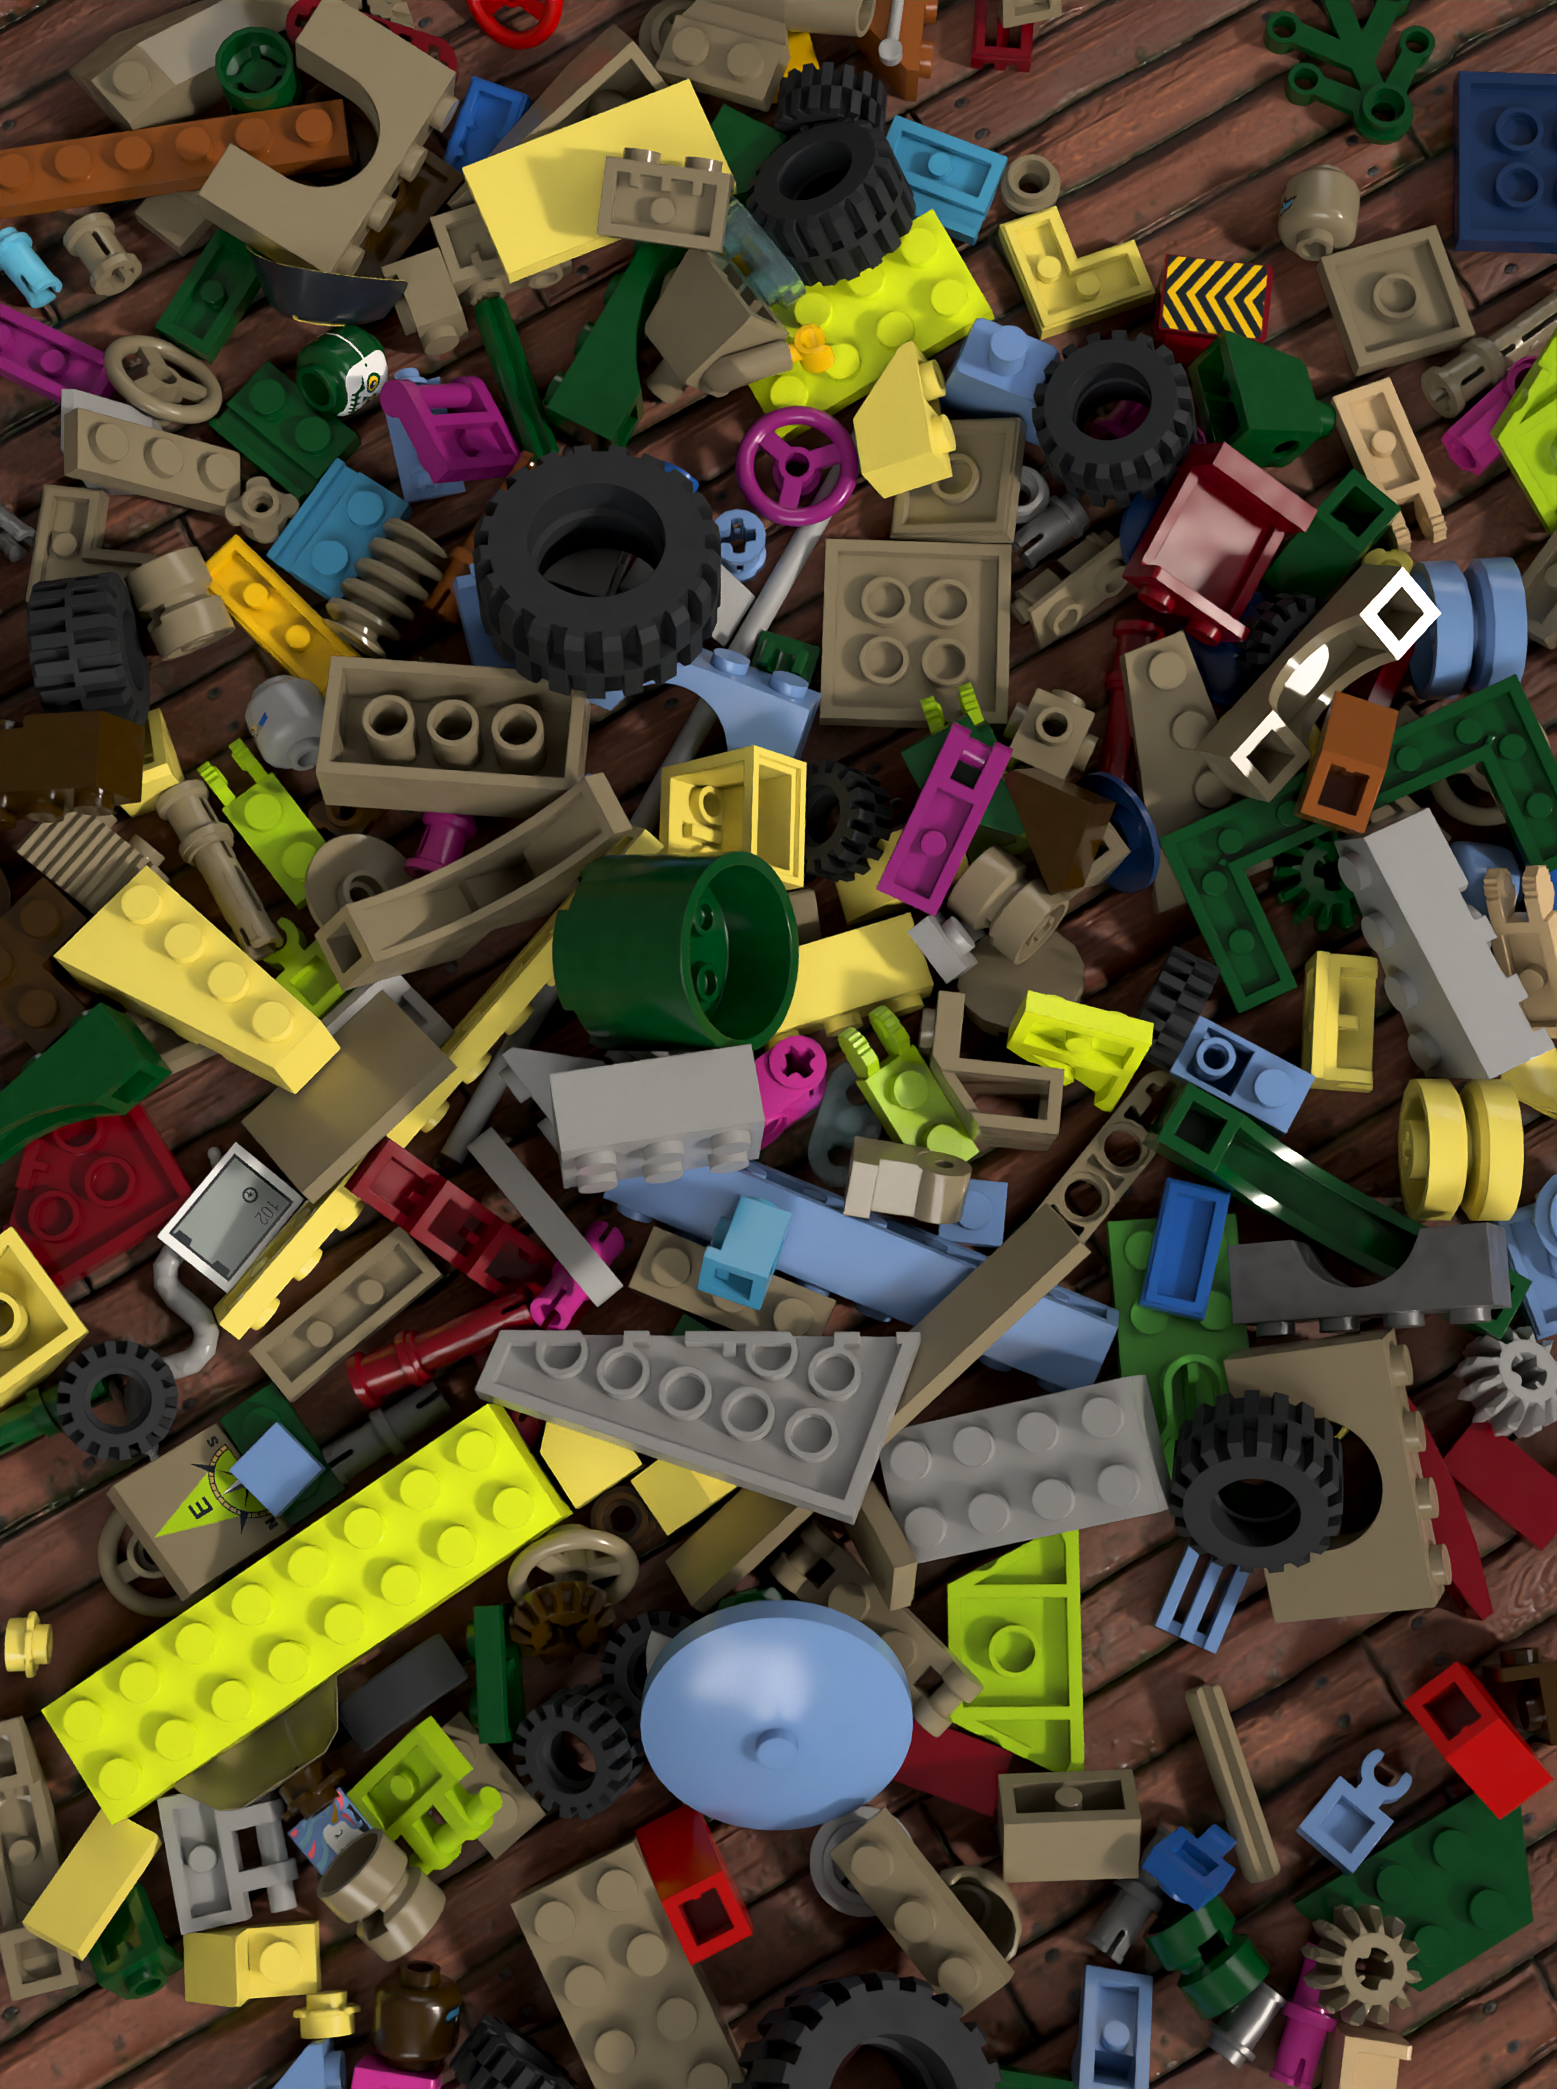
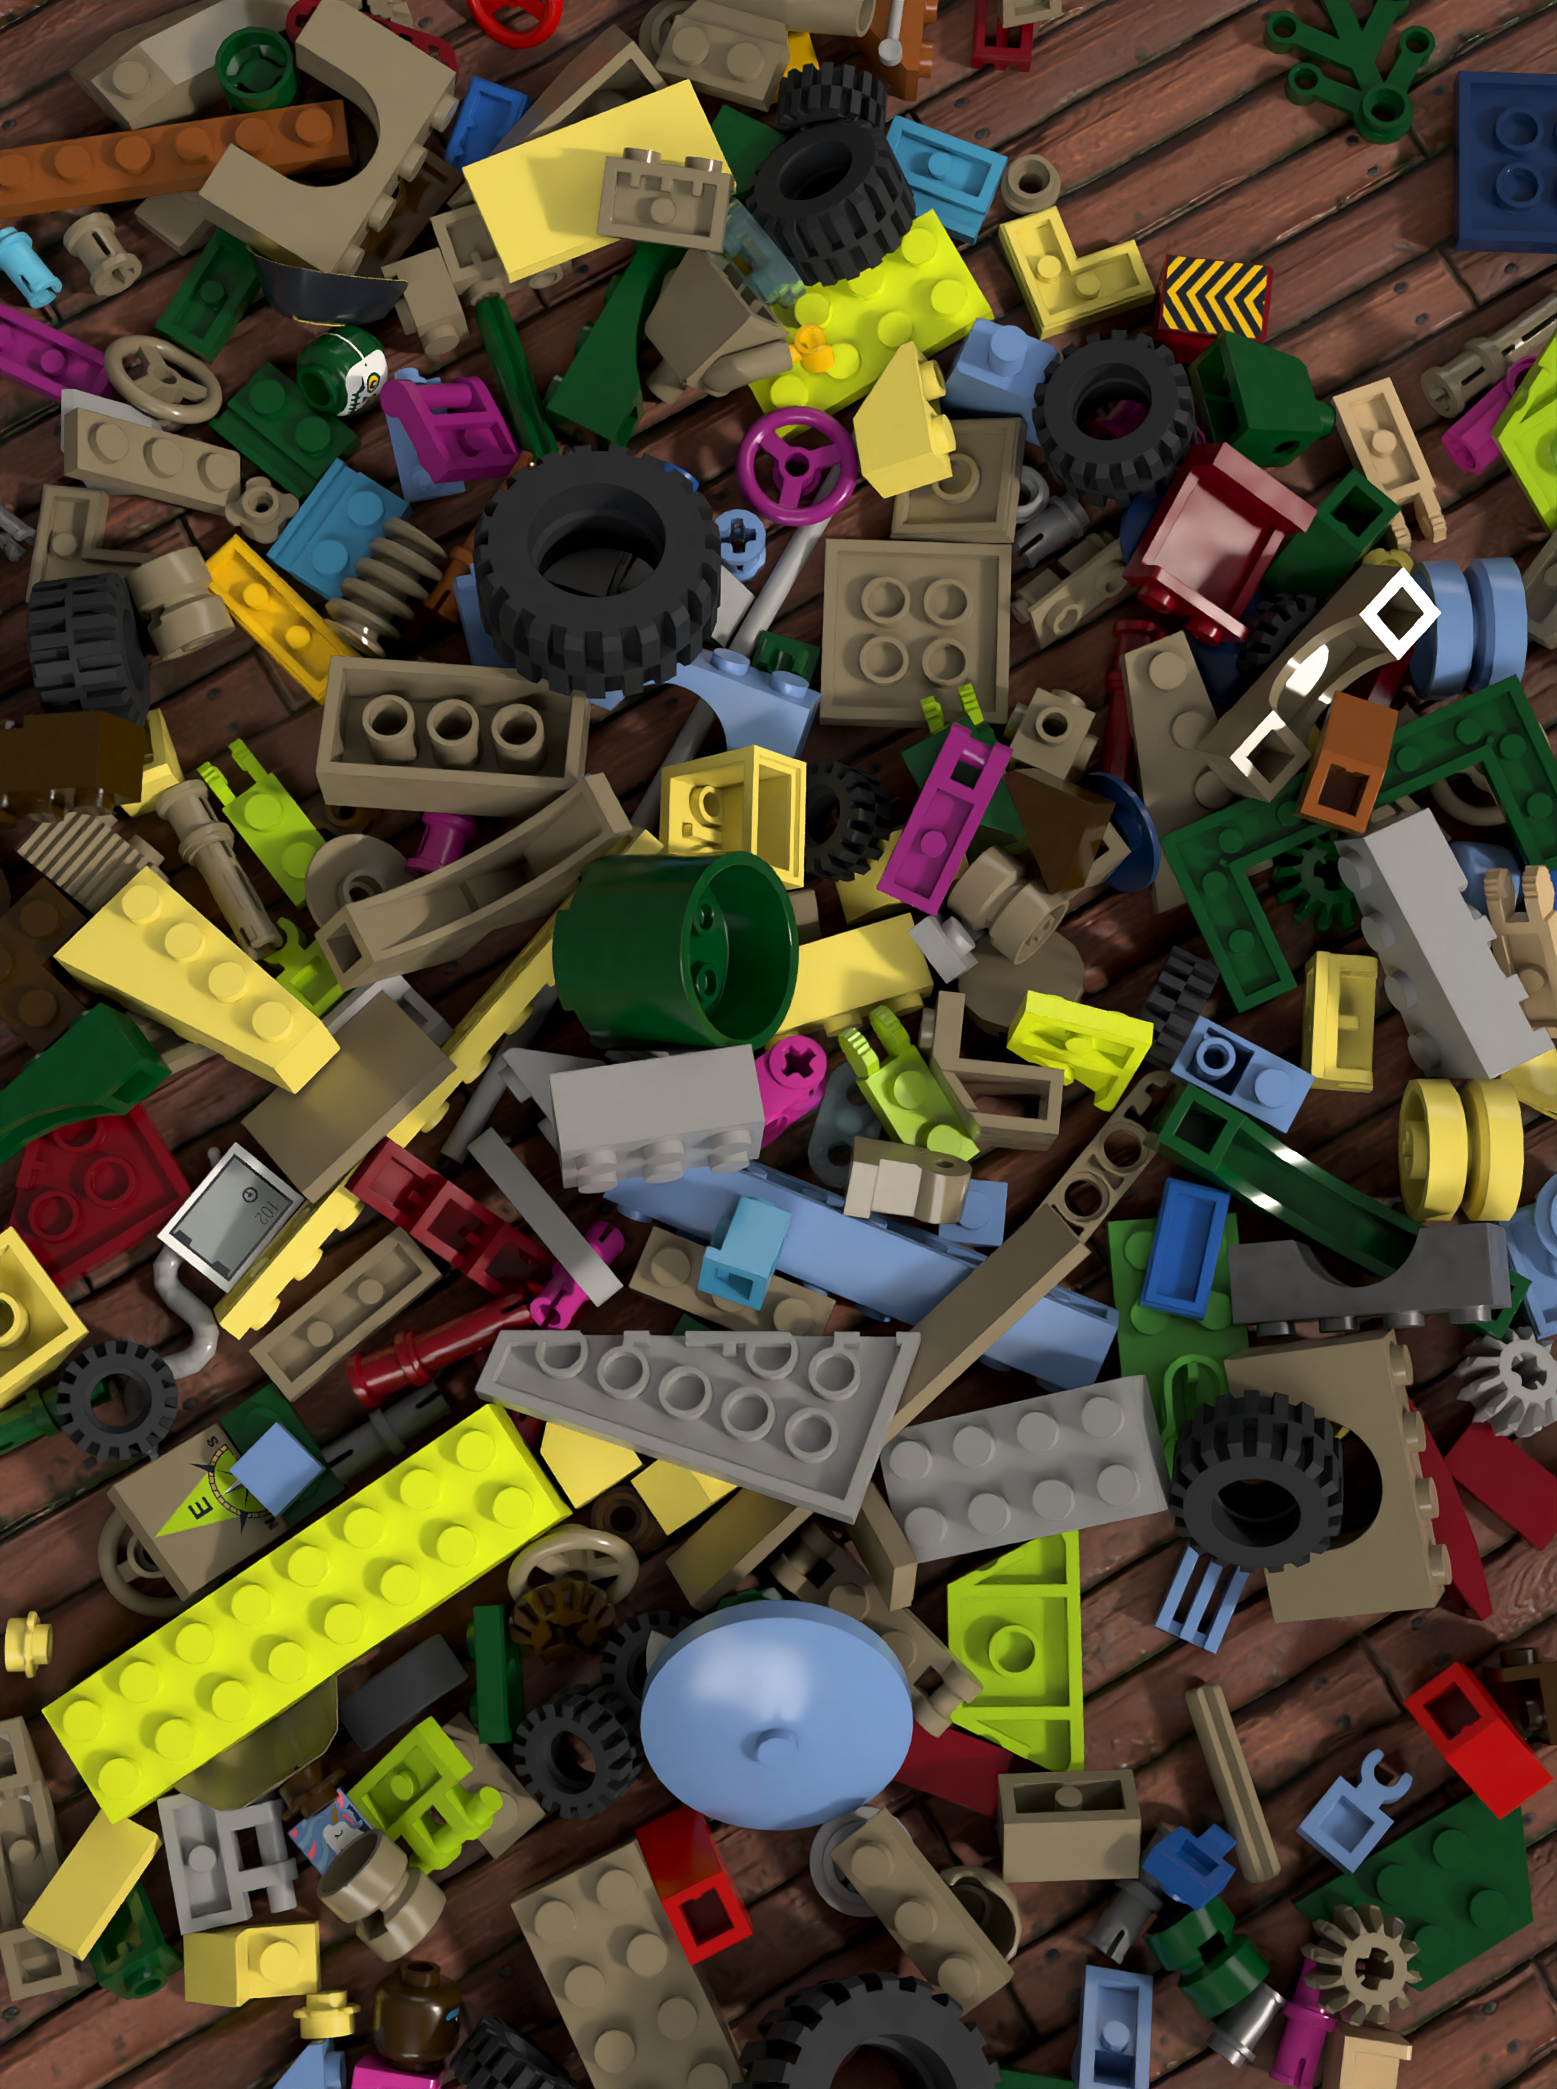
(286, 721): light grey head -> none
(1318, 210): dark tan head -> none
(1395, 300): dark tan plate -> none

